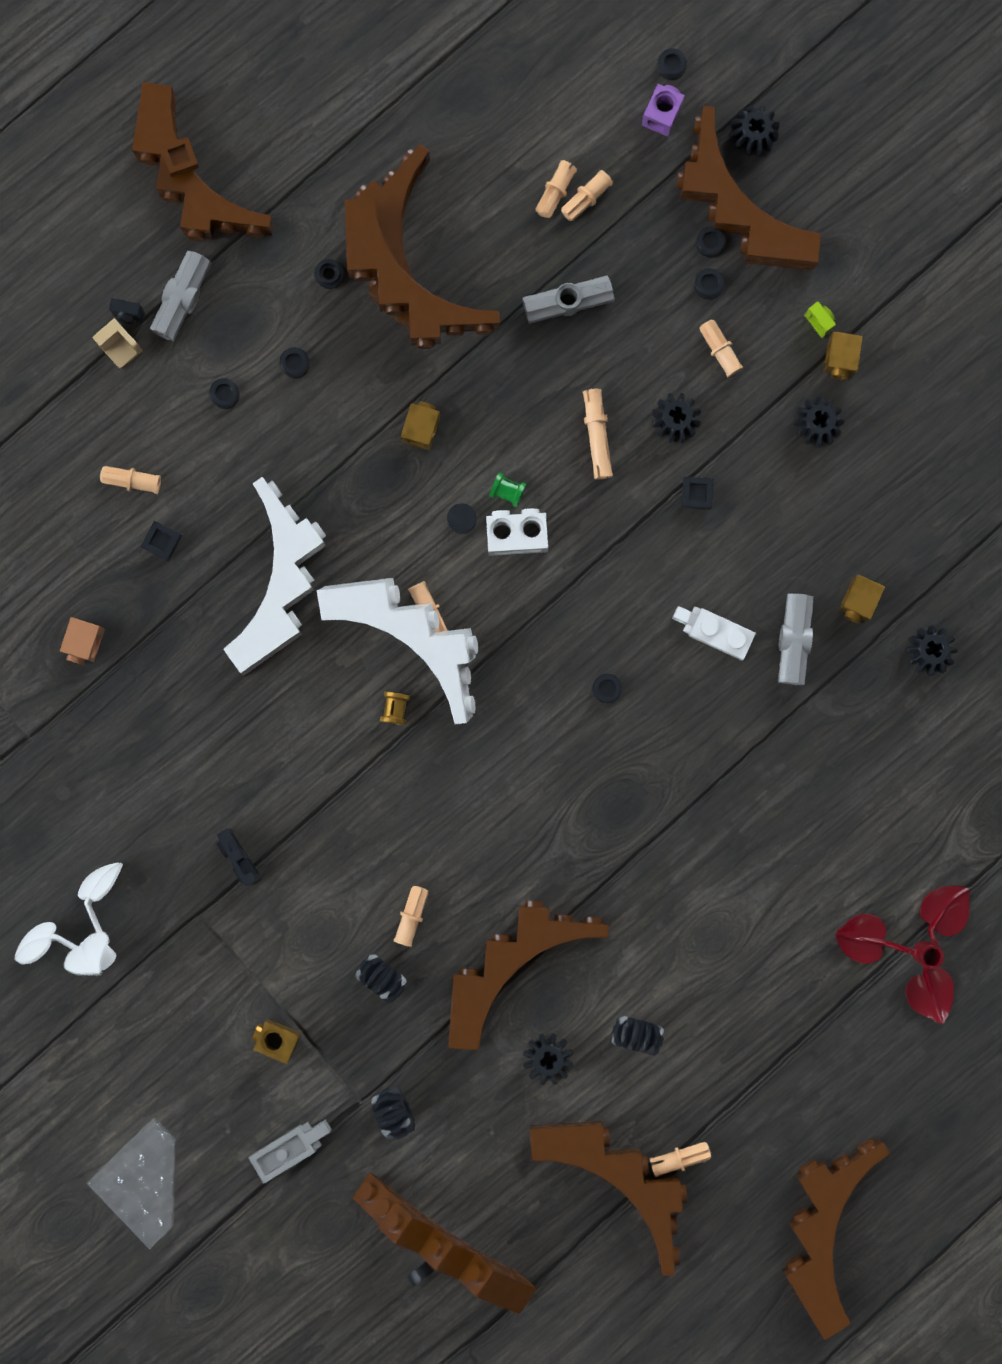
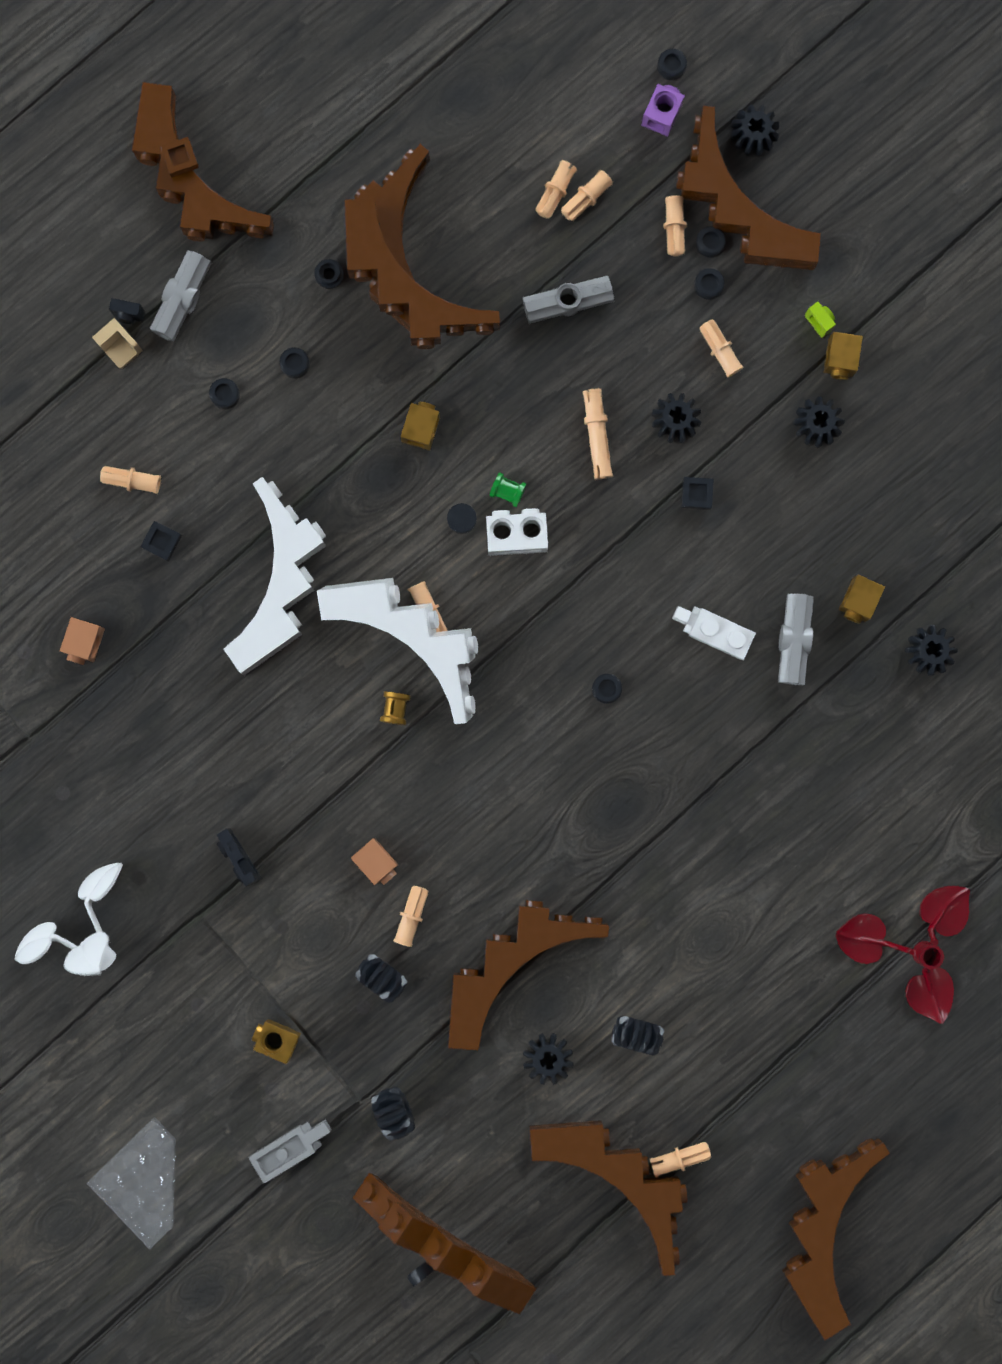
(375, 862): none -> nougat brick
(675, 225): none -> light nougat axle

